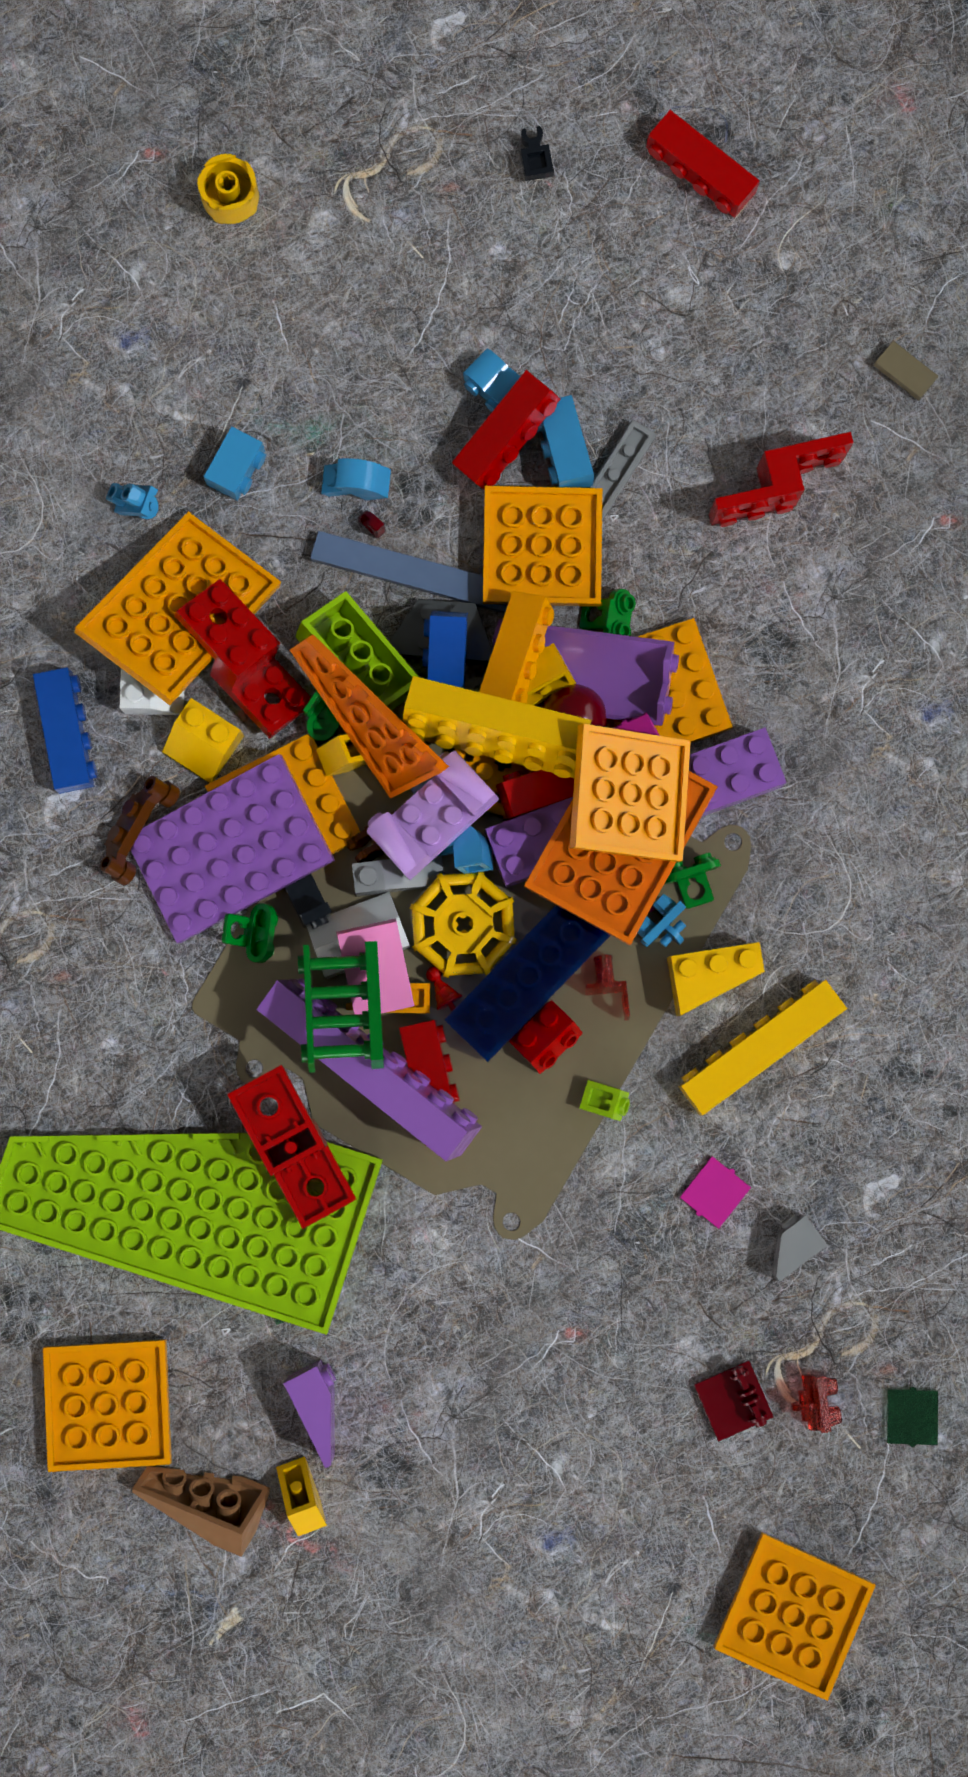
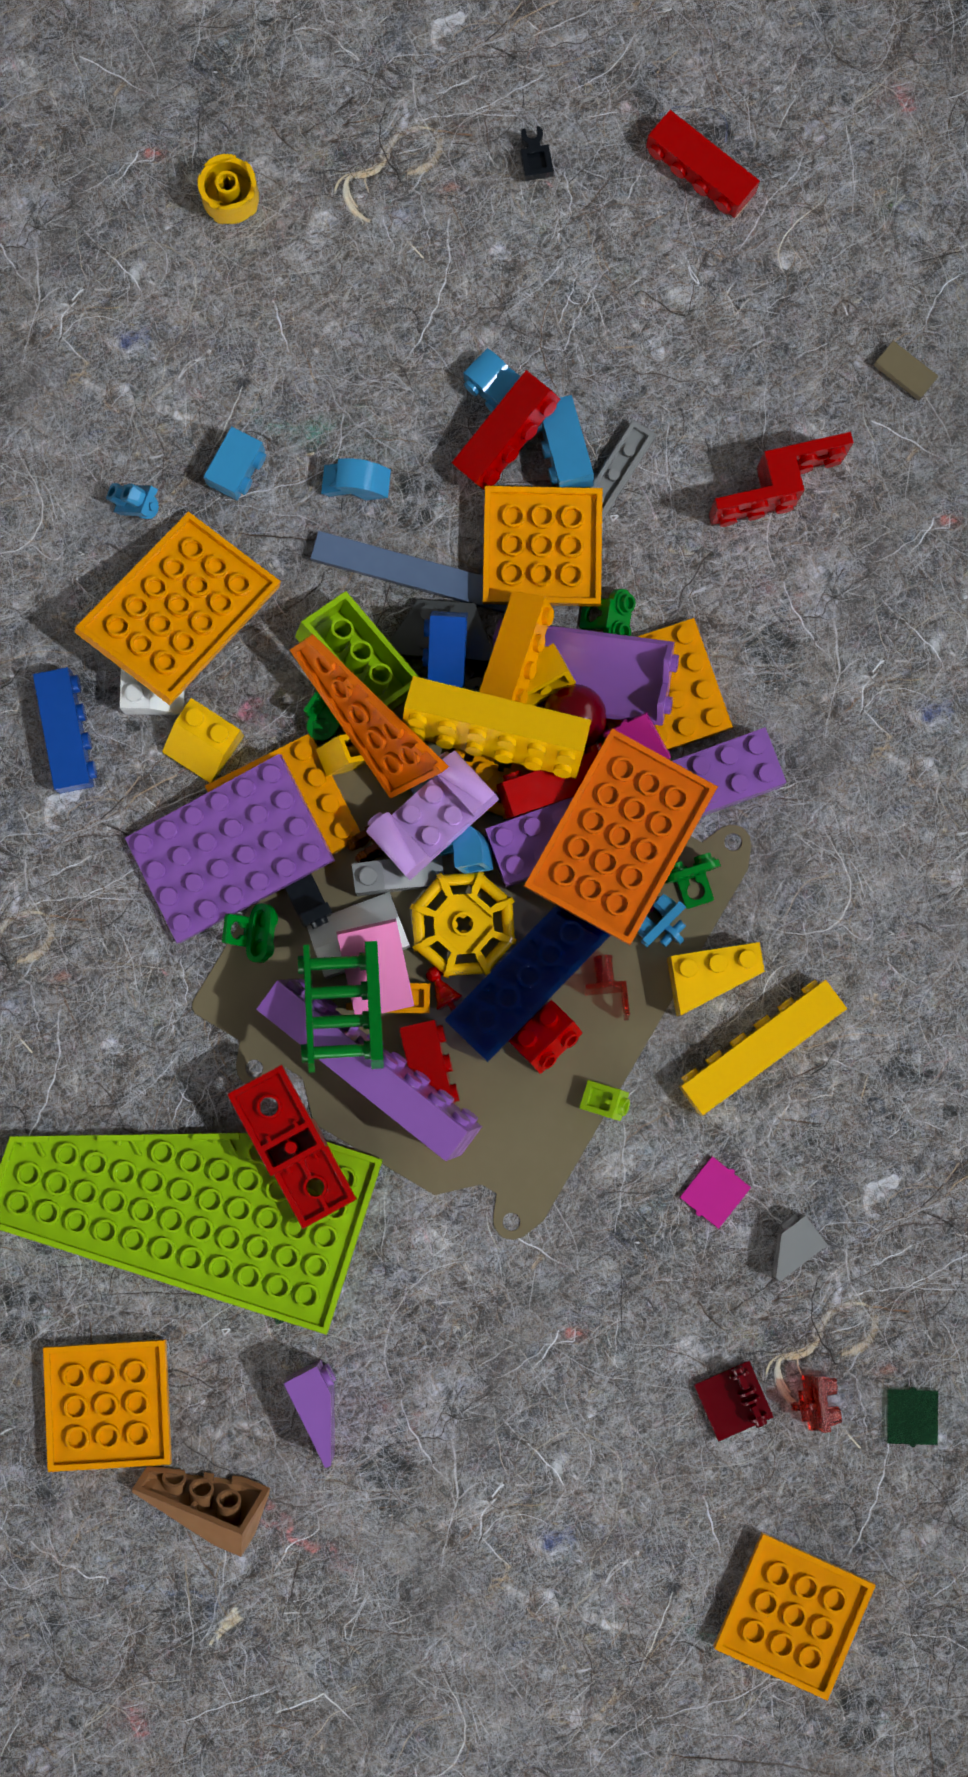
(129, 825): reddish brown plate -> none
(243, 657): red bracket -> none
(301, 1496): yellow slope -> none
(372, 523): dark red tile -> none
(630, 793): light orange plate -> none

